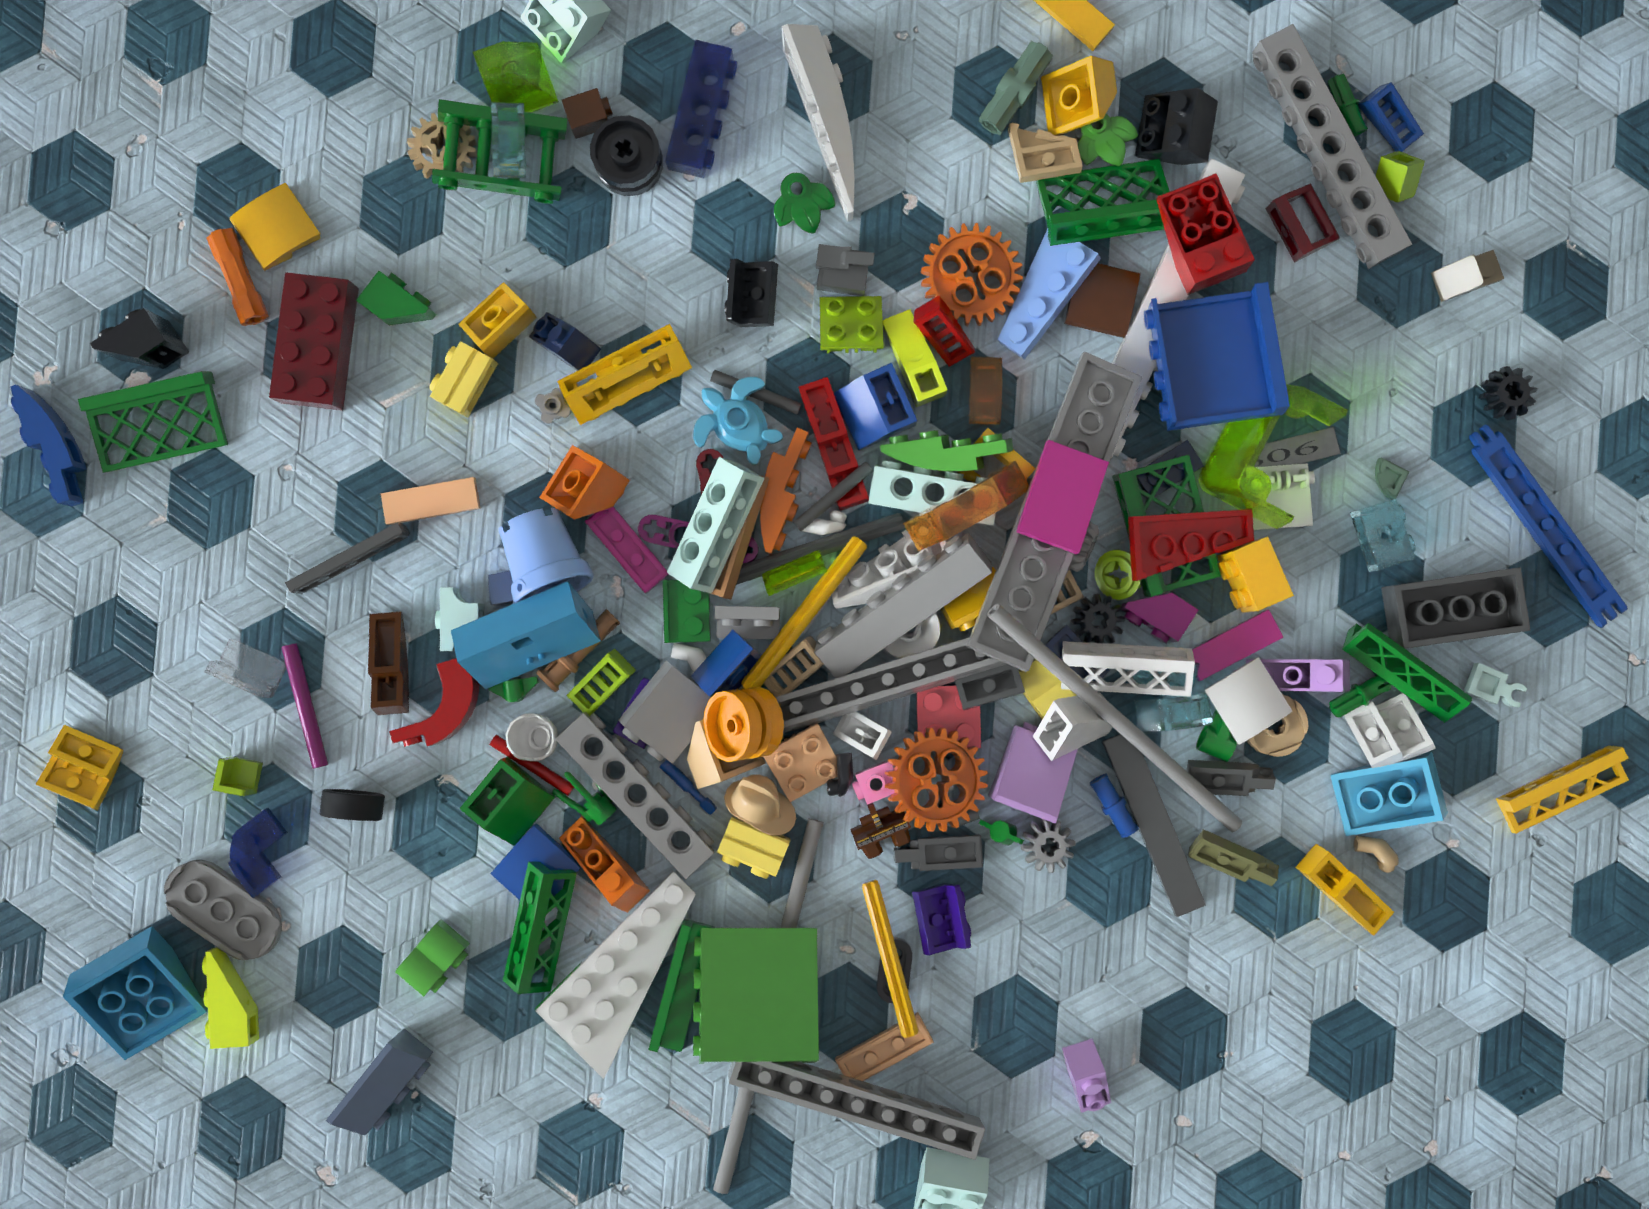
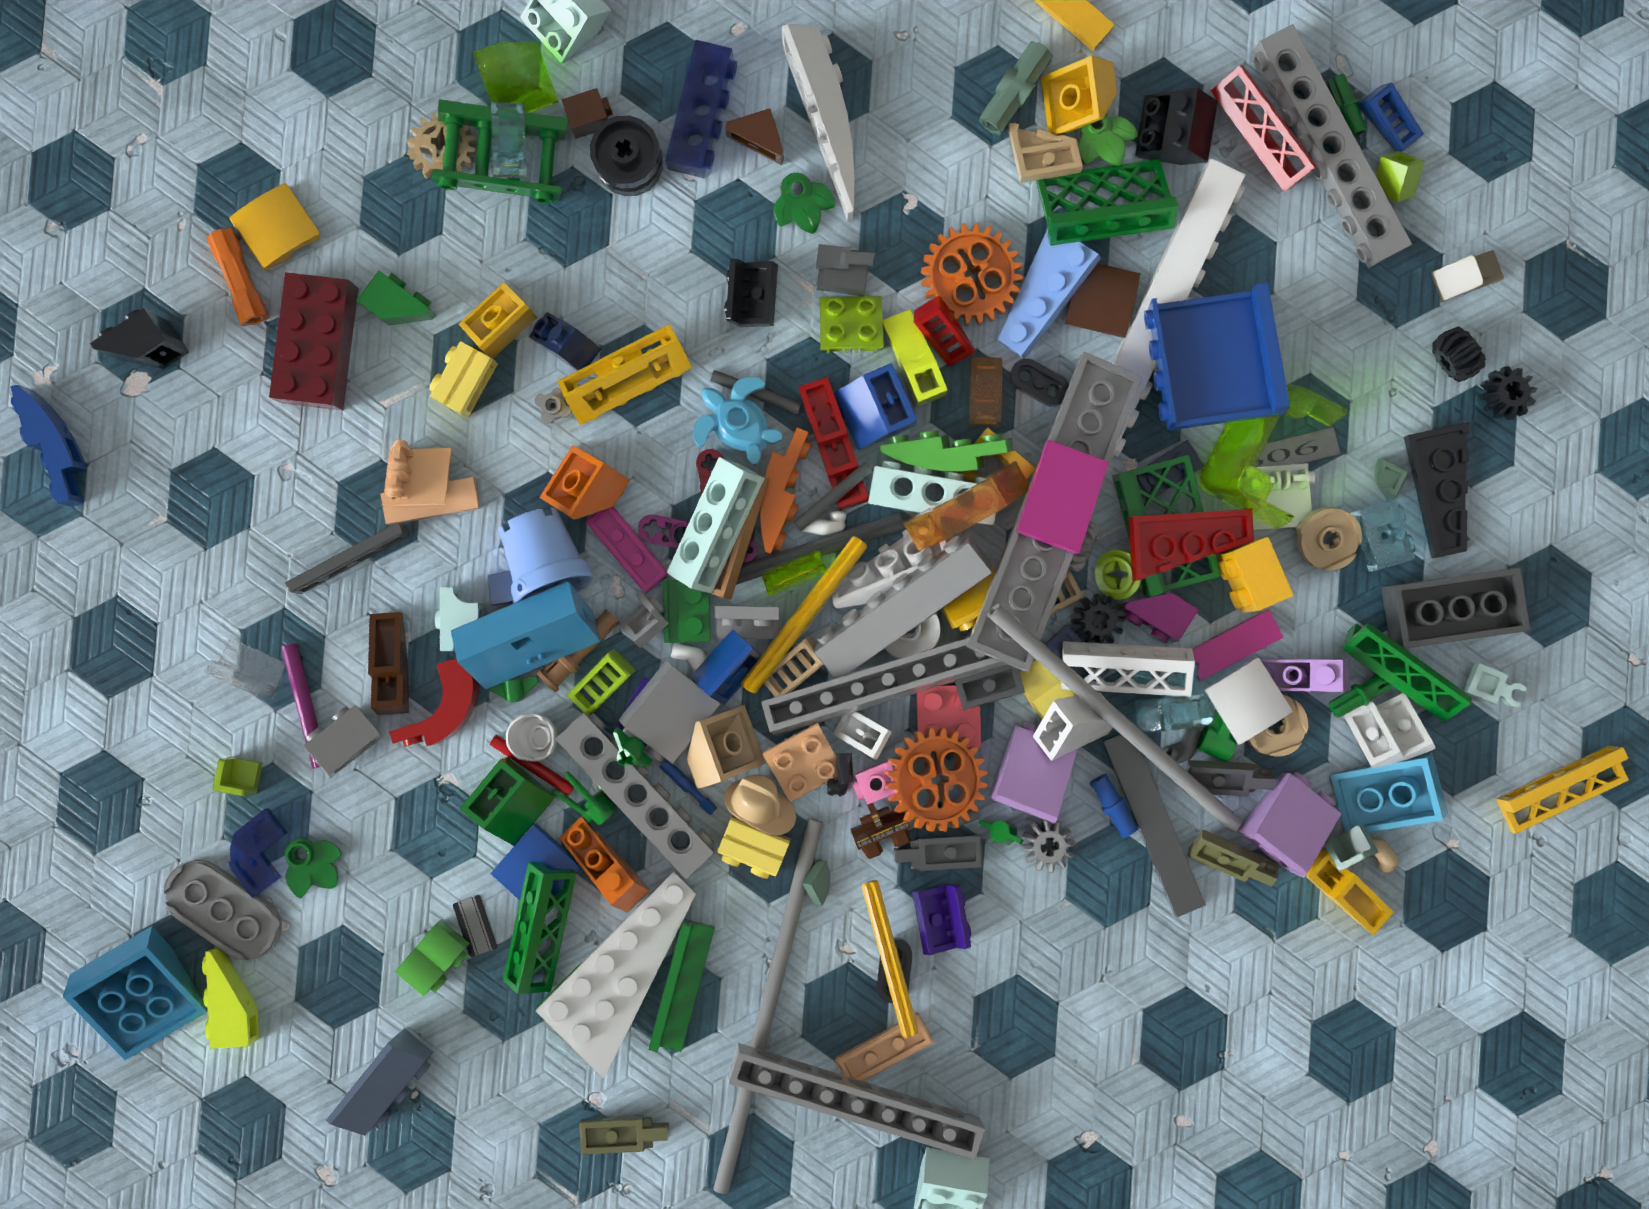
(80, 767): yellow slope -> none
(151, 393): green fence -> none
(314, 869): none -> green plate
(341, 740): none -> light grey brick
(352, 805): black tyre -> none
(416, 476): none -> light nougat hinge
(475, 925): none -> sticker
(620, 1134): none -> olive hinge
(630, 750): none -> green piece
(645, 621): none -> light grey bracket
(743, 724): light orange wheel -> none
(756, 995): bright green panel -> none
(758, 134): none -> reddish brown slope
(818, 882): none -> sand green tile
(1040, 380): none -> black plate
(1087, 1075): lavender slope -> none
(1186, 748): none -> dark grey arm
(1203, 234): red slope -> none
(1257, 132): none -> fence
(1291, 228): dark red tile -> none
(1291, 823): none -> lavender slope
(1312, 531): none -> tan plate
(1351, 847): none -> sand green panel
(1440, 482): none -> black wing
(1458, 354): none -> black gear
(1546, 526): blue hinge -> none

